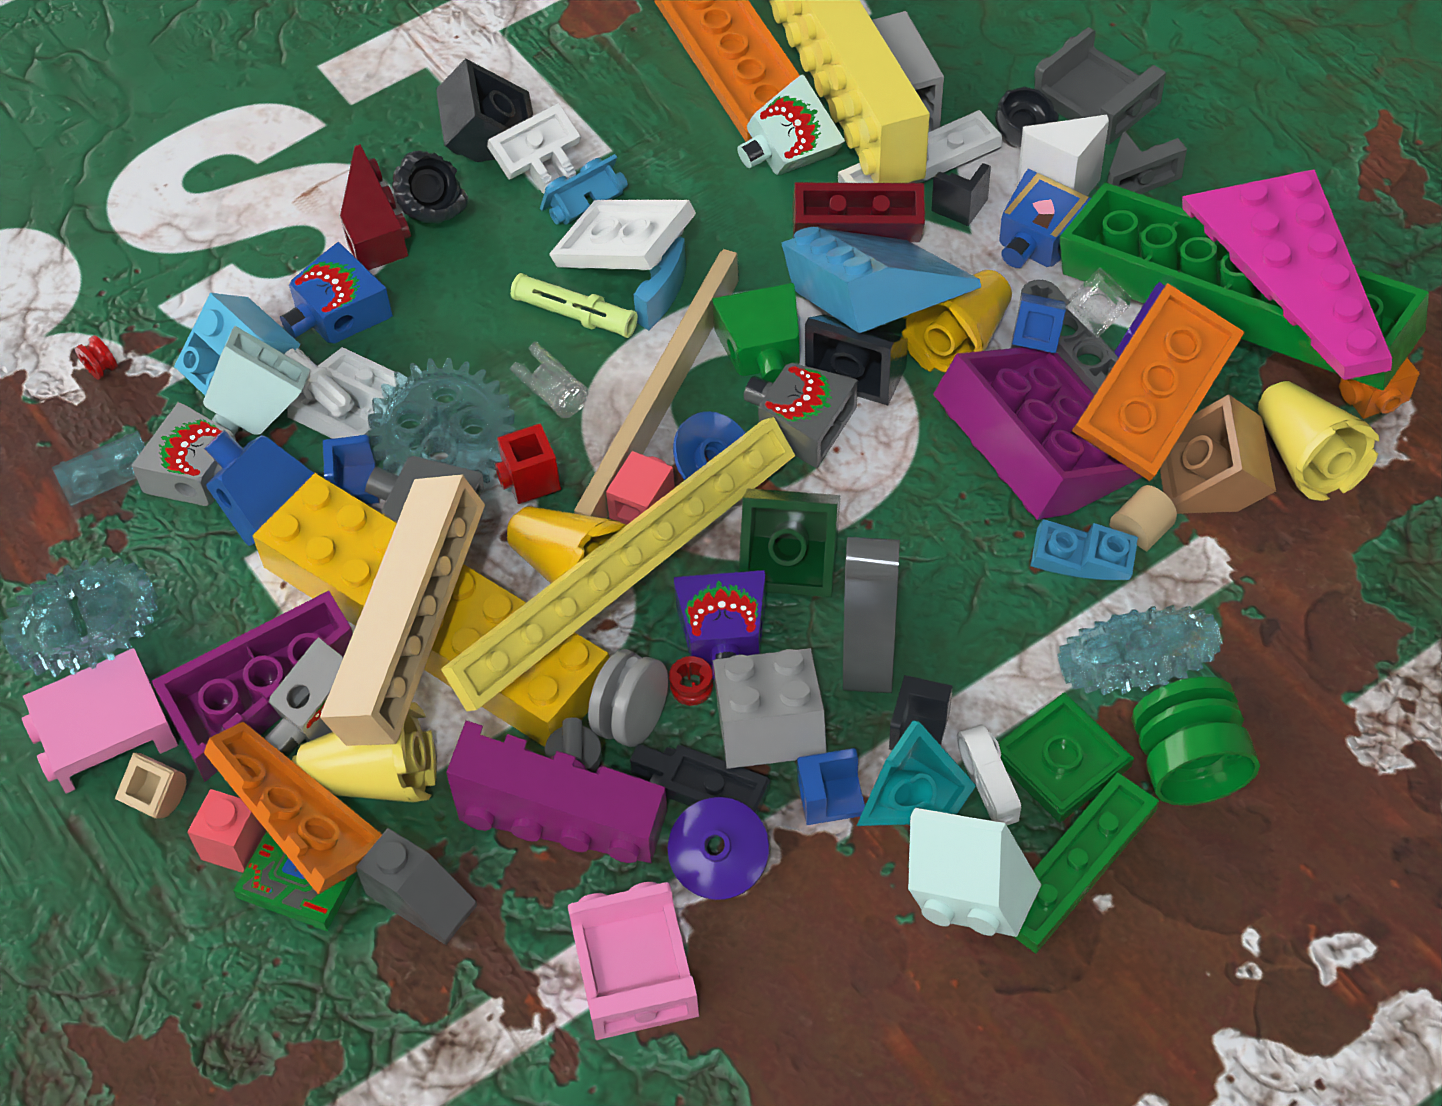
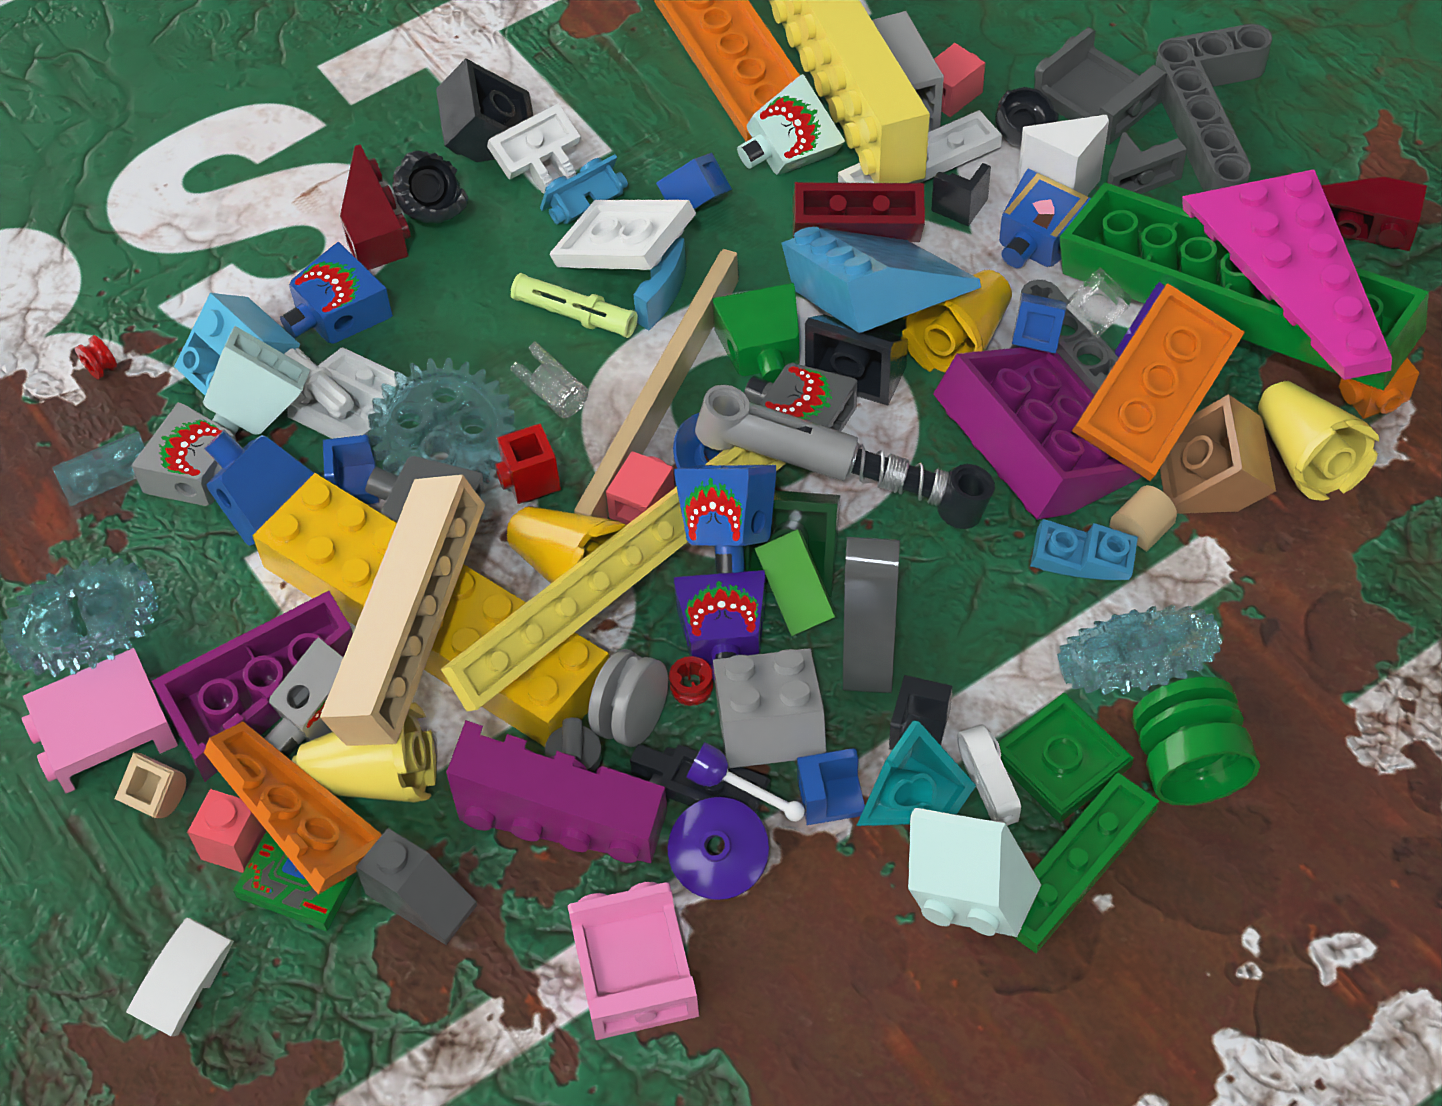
(179, 975): none -> white slope
(695, 181): none -> blue panel
(712, 768): none -> hinge
(727, 508): none -> blue torso
(731, 421): none -> piece
(796, 583): none -> bright green tile
(962, 78): none -> coral brick
(1192, 70): none -> dark grey beam
(1377, 210): none -> dark red slope

